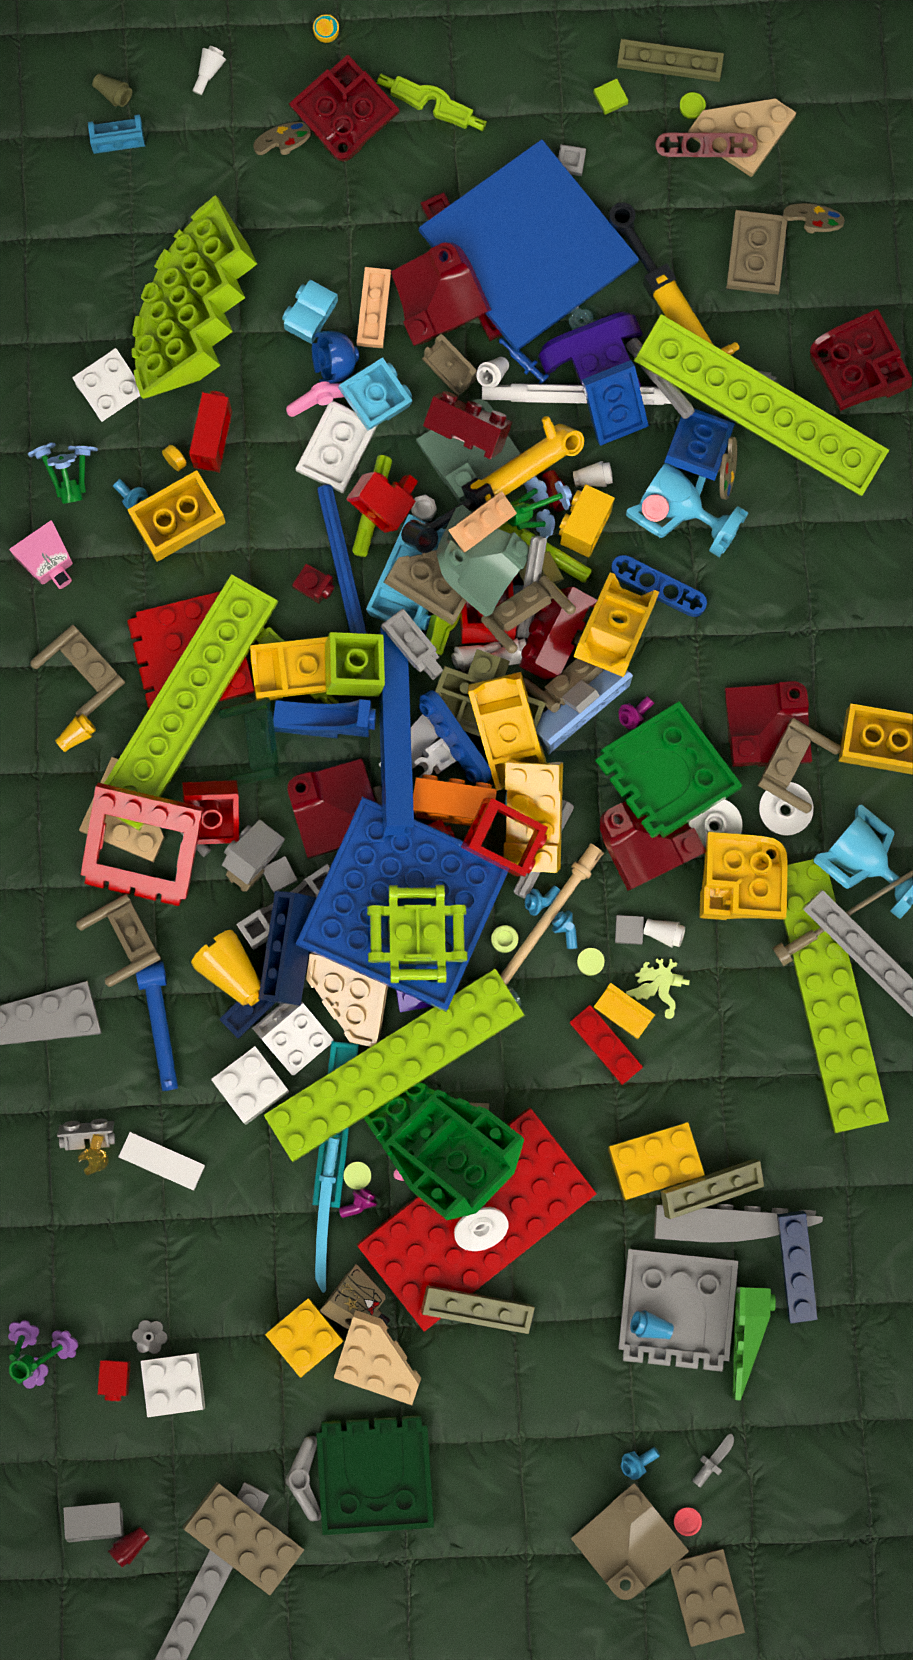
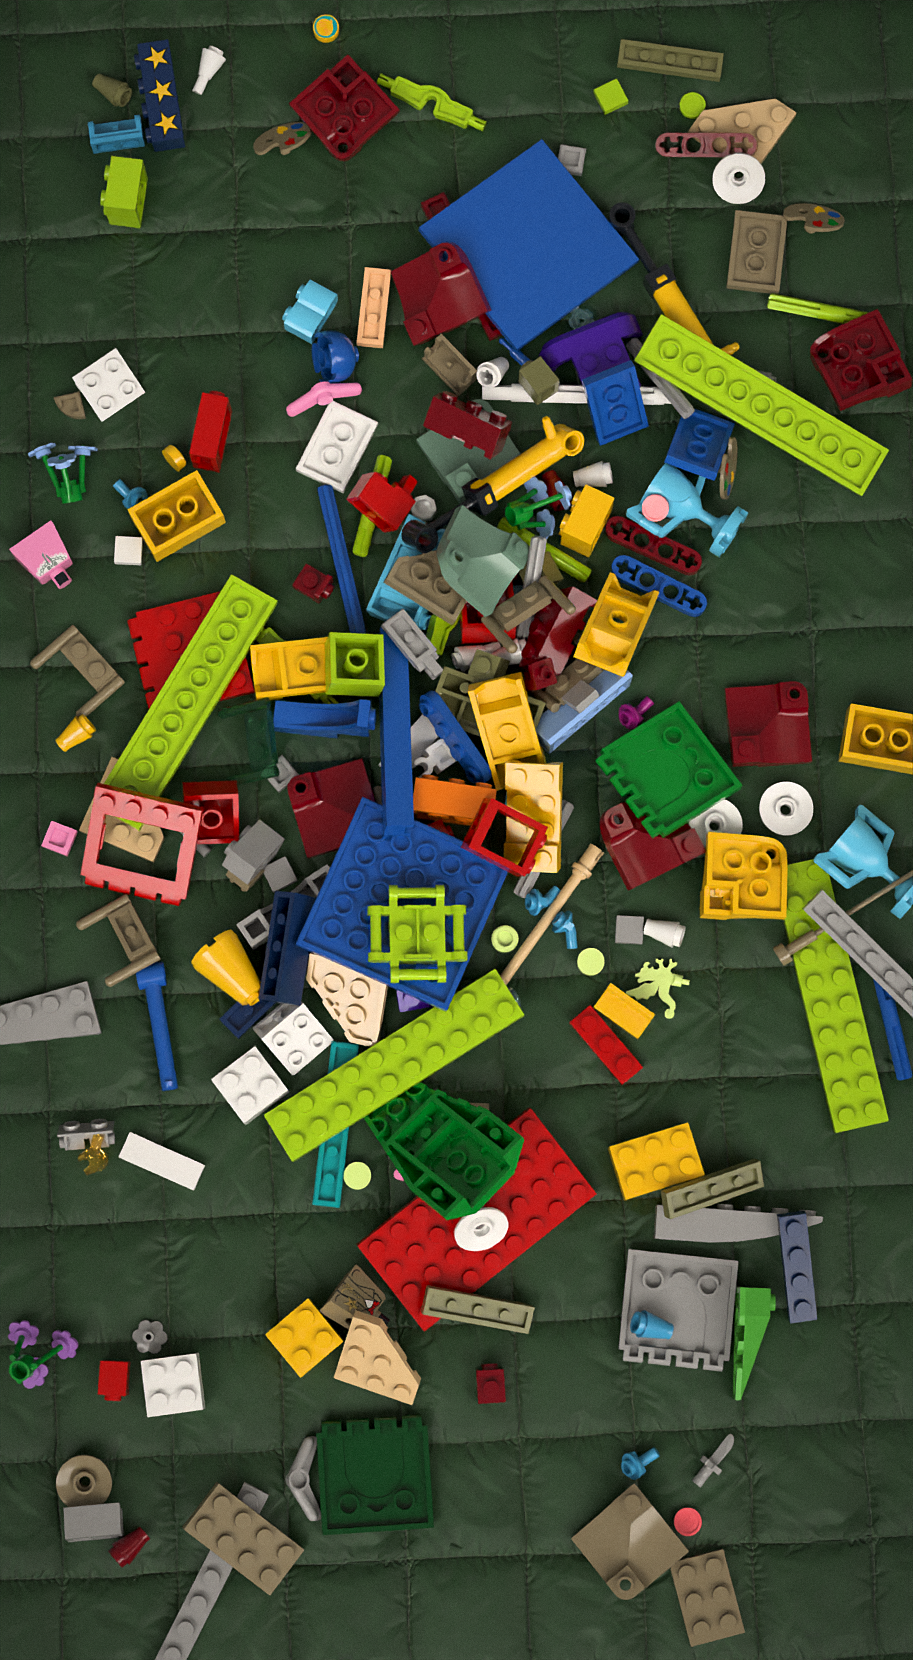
(59, 838): none -> bright pink plate
(71, 405): none -> dark tan tile
(76, 1494): none -> dark tan dish
(124, 192): none -> lime brick
(128, 550): none -> white tile
(160, 95): none -> dark blue brick
(189, 302): lime brick -> none
(286, 773): none -> light grey tile
(323, 1213): medium azure sword -> none
(362, 1200): magenta plate -> none
(376, 394): medium azure plate -> none
(482, 521): light nougat plate -> none
(490, 1384): none -> dark red bracket
(538, 380): none -> olive brick
(540, 675): none -> dark red bracket
(651, 550): none -> dark red beam
(738, 189): none -> white dish
(787, 759): dark tan plate -> none
(812, 309): none -> lime axle
(894, 1033): none -> blue axle

